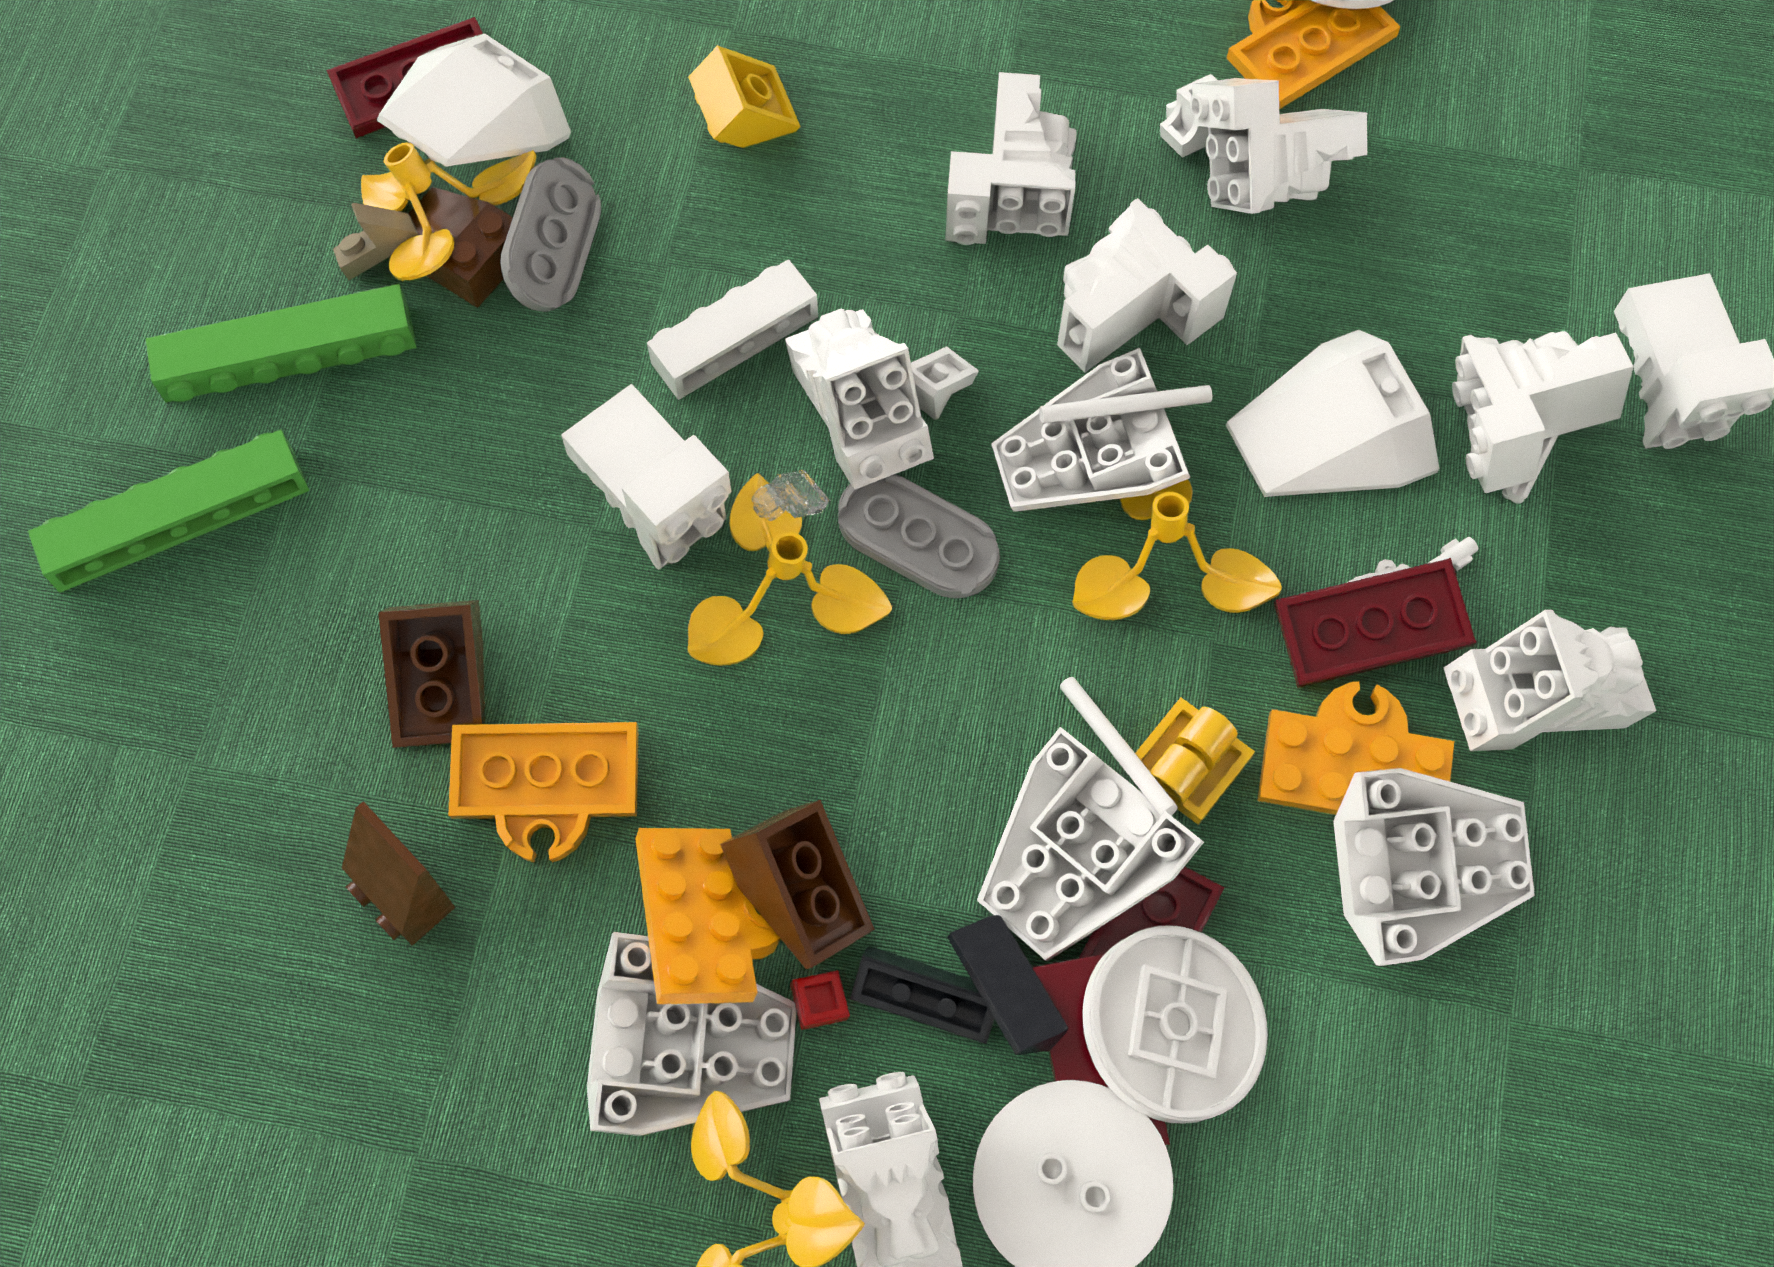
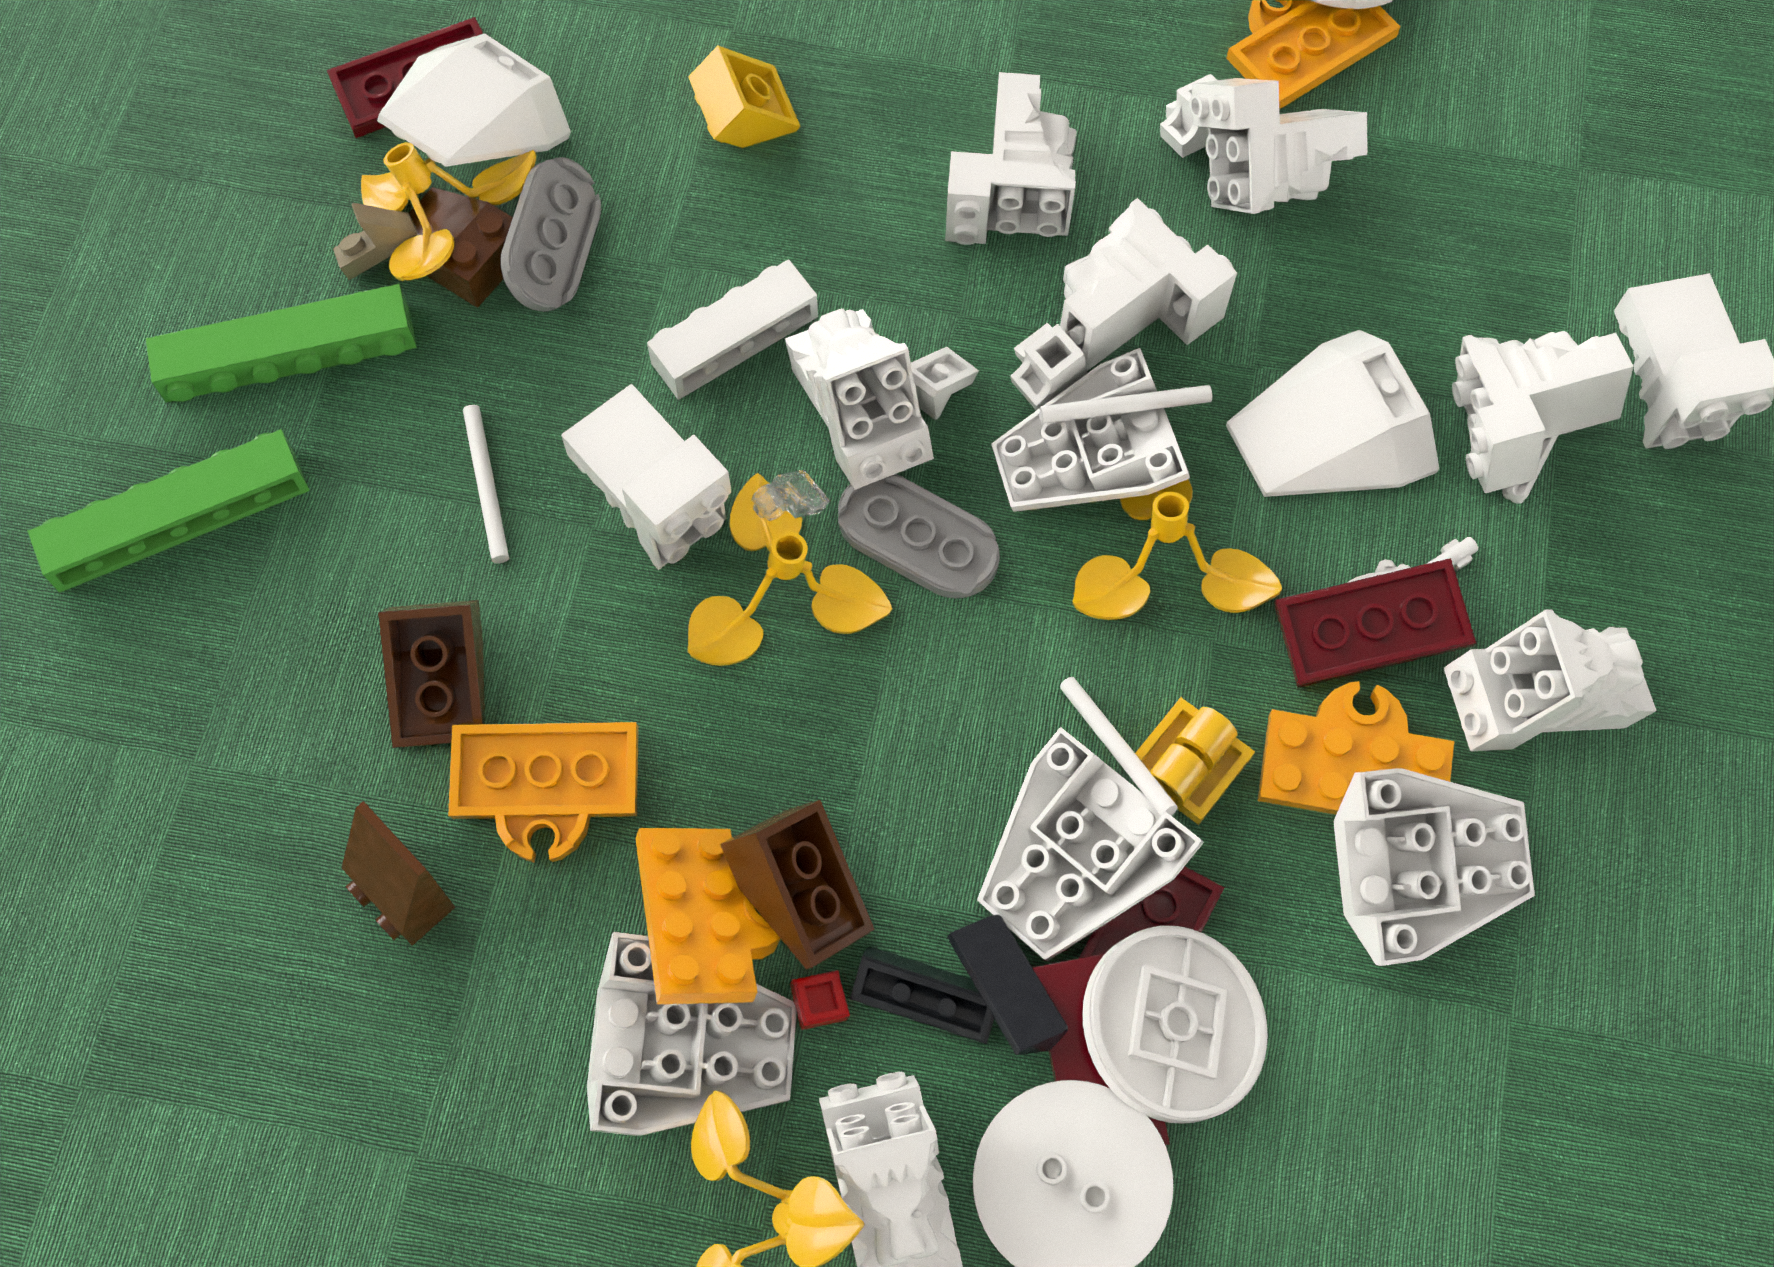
(485, 484): none -> white bar
(1048, 365): none -> white brick

